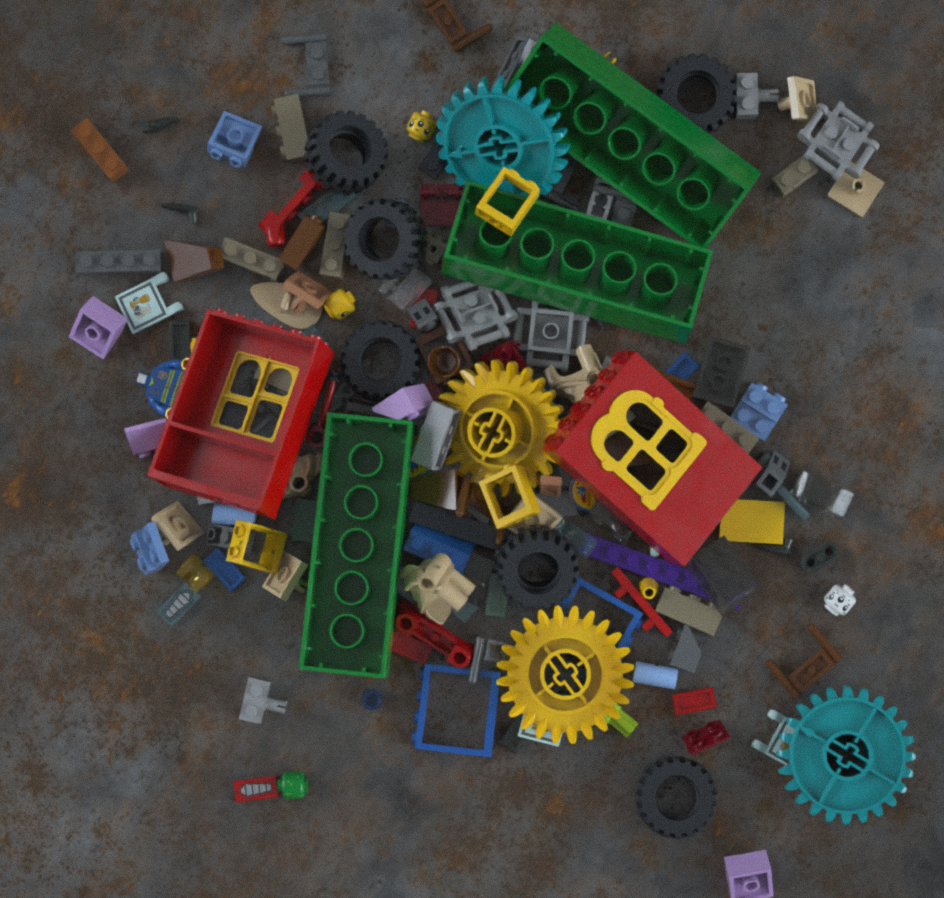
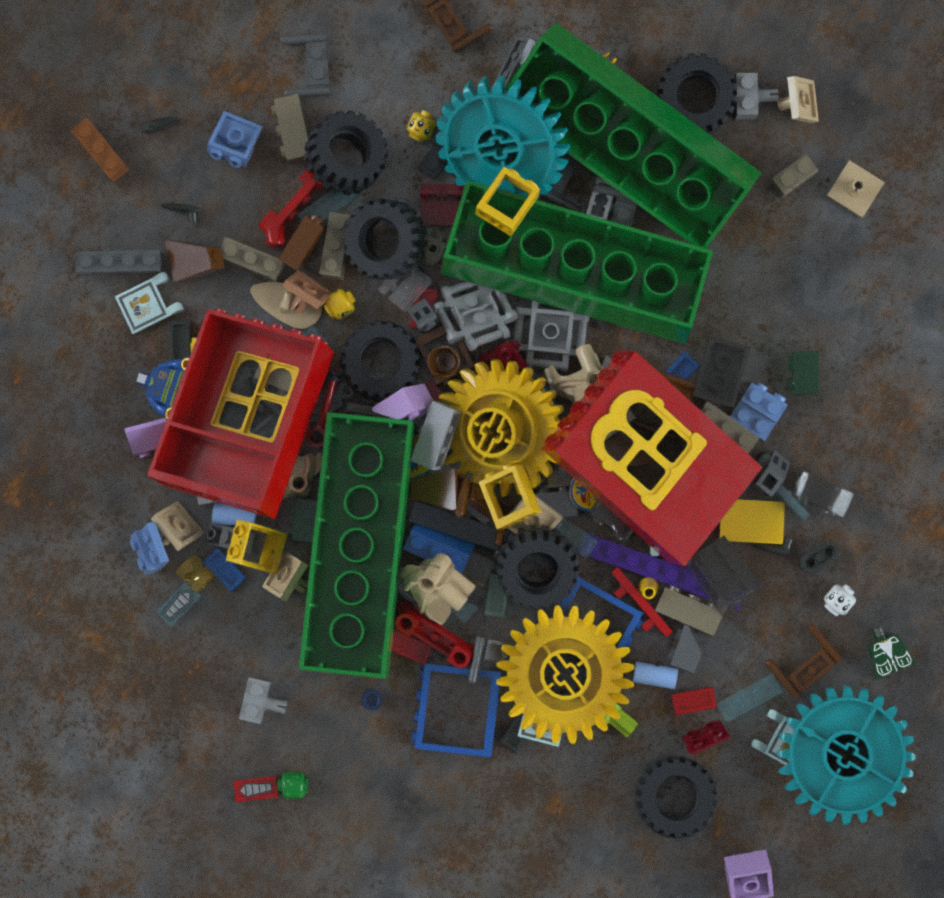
(97, 327): lavender slope -> none
(550, 485): nougat tile -> none
(749, 697): none -> clear light blue tile
(804, 373): none -> clear green brick
(838, 141): light grey brick -> none
(888, 653): none -> dark green torso

